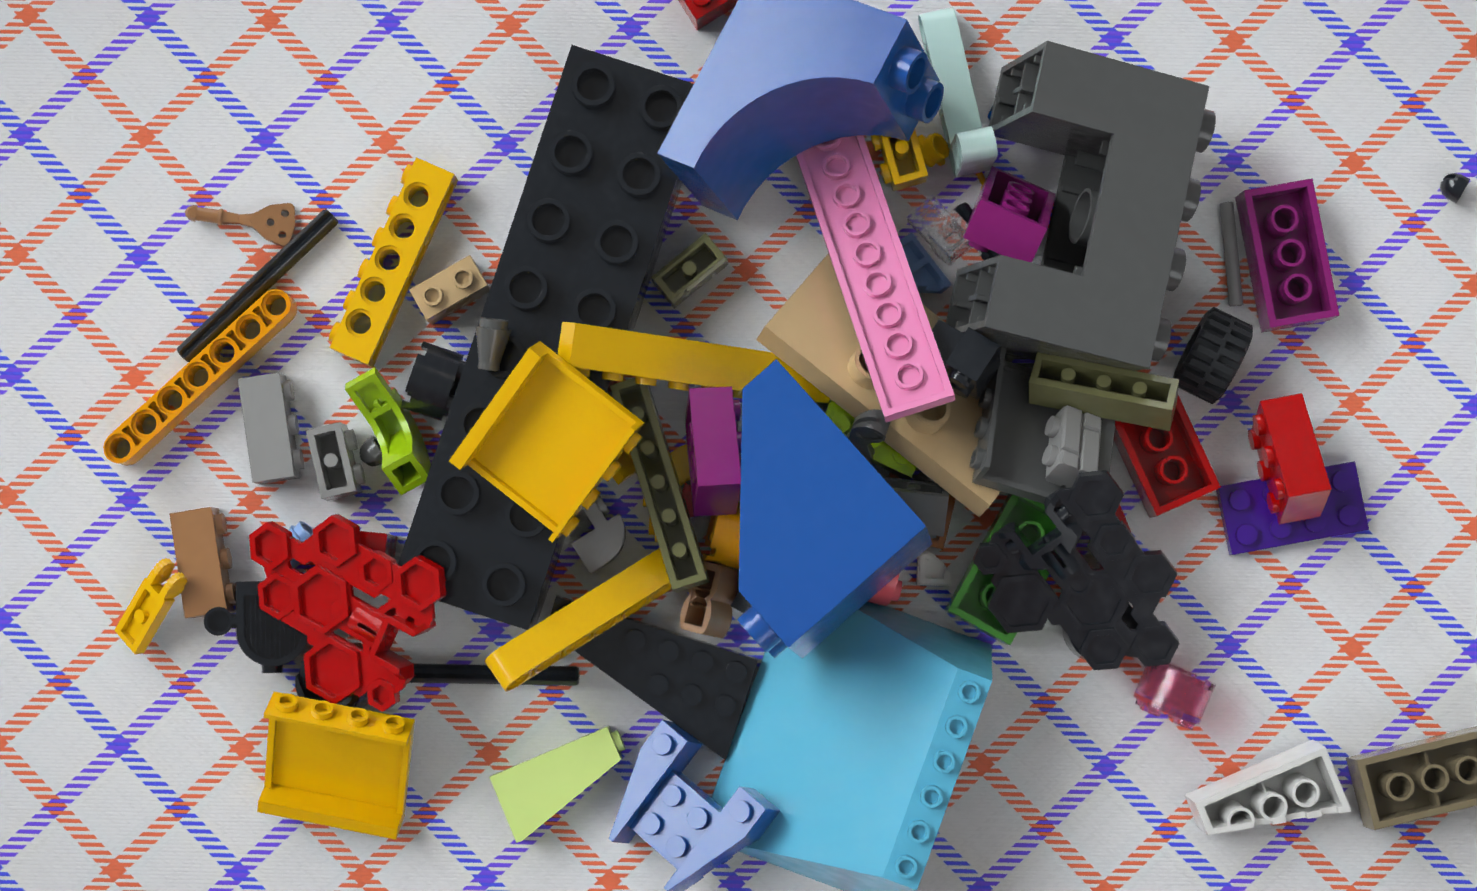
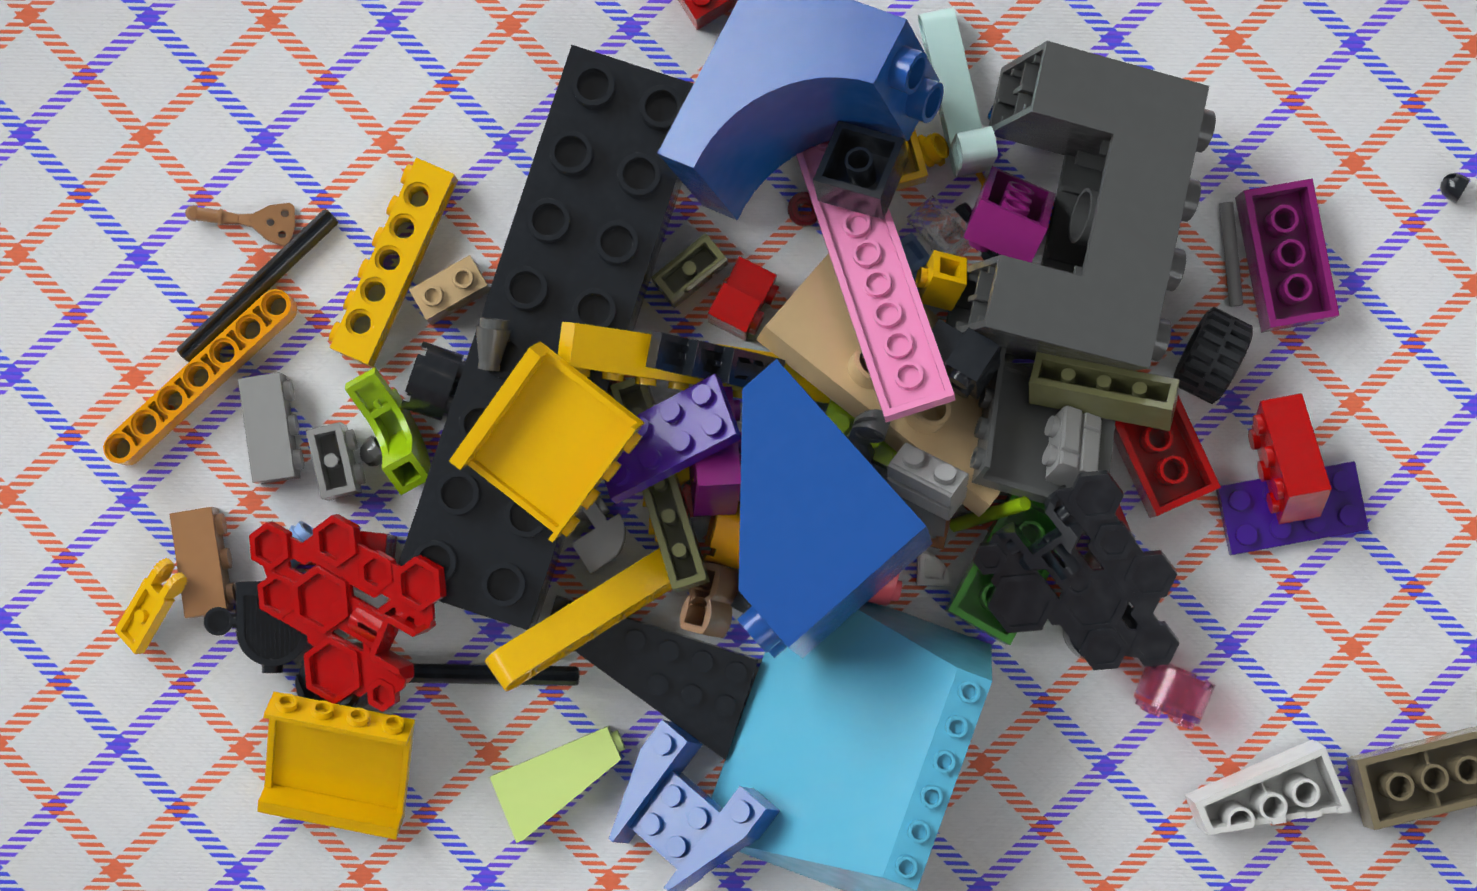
(675, 437): none -> dark purple plate
(704, 359): none -> black slope
(742, 298): none -> red brick
(794, 203): none -> dark red plate
(860, 169): none -> black brick
(927, 481): none -> light grey brick
(942, 280): none -> yellow brick
(992, 513): none -> lime bar

